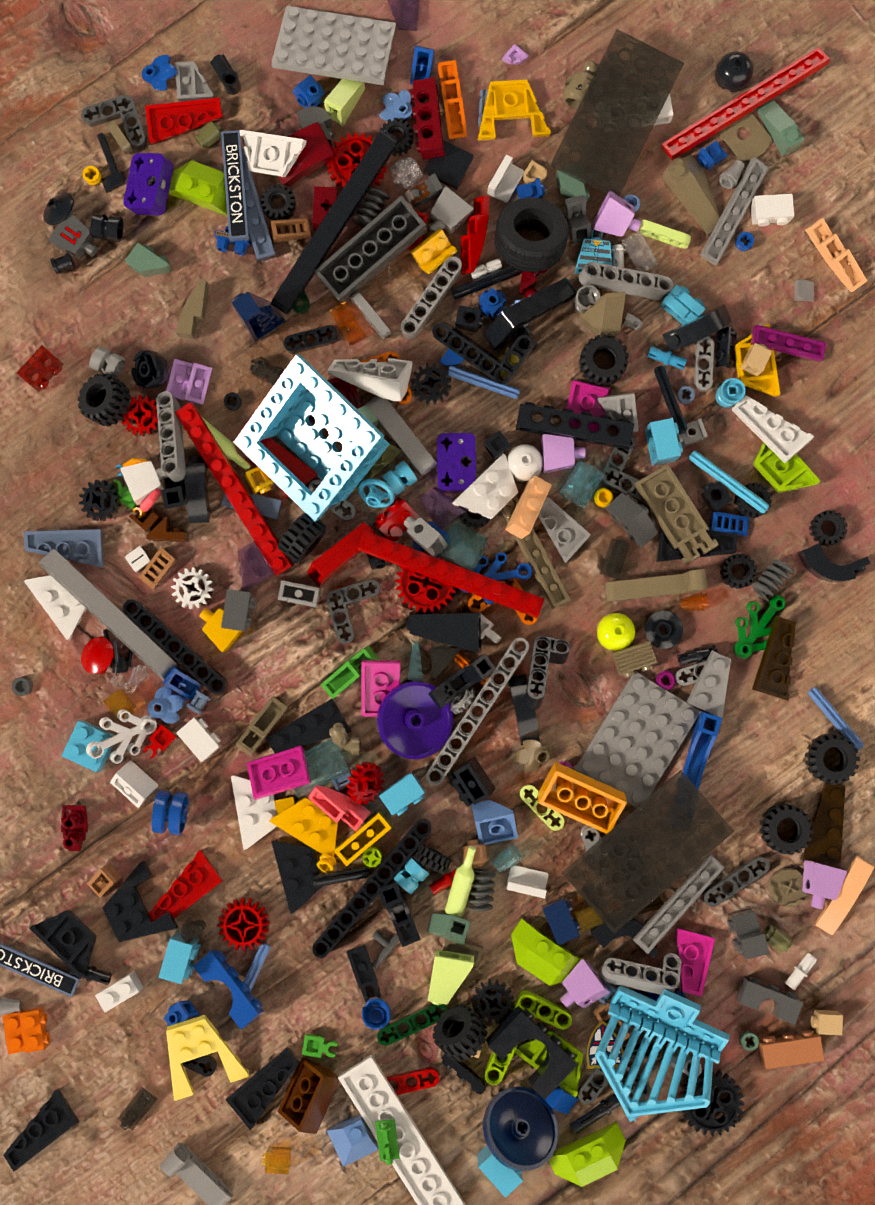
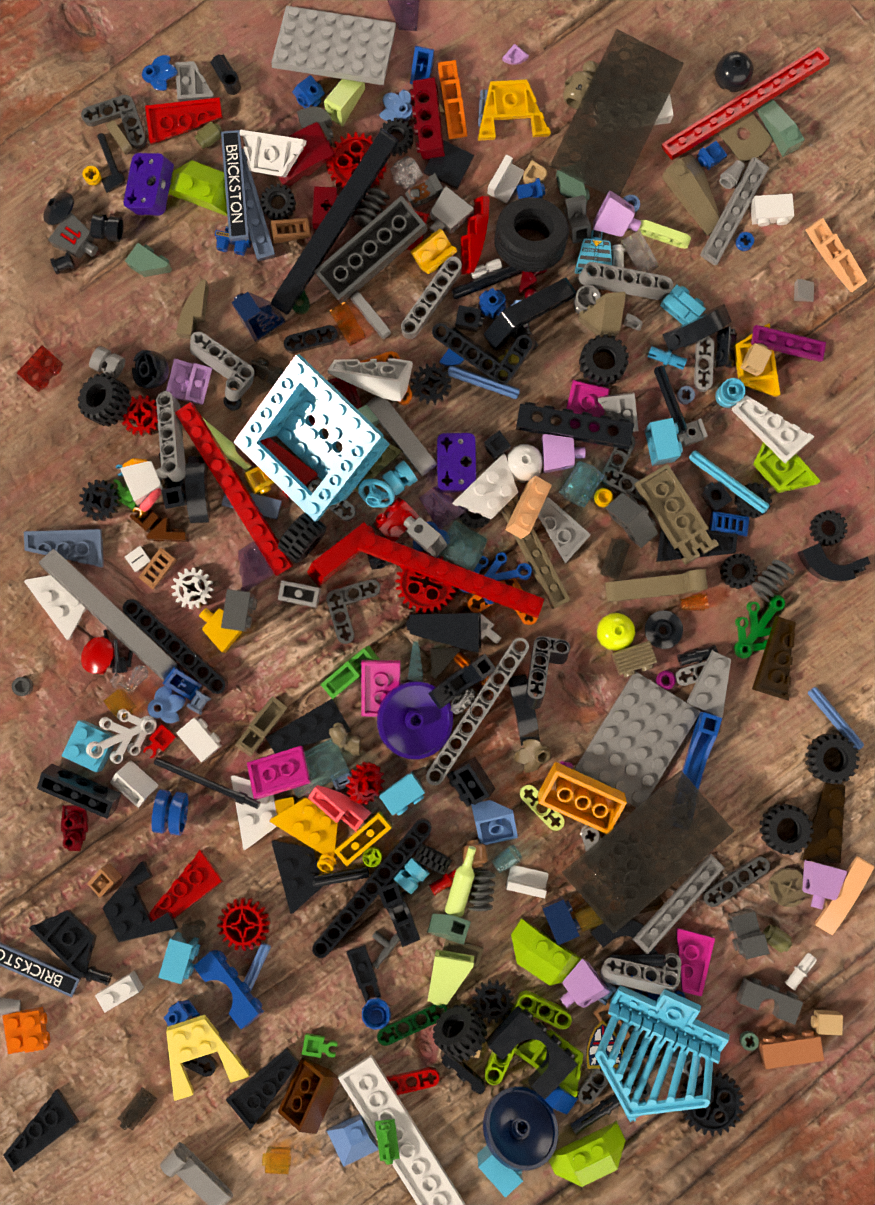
(79, 791): none -> black brick
(202, 348): none -> light grey beam
(240, 797): none -> black bar
(653, 960): none -> black axle

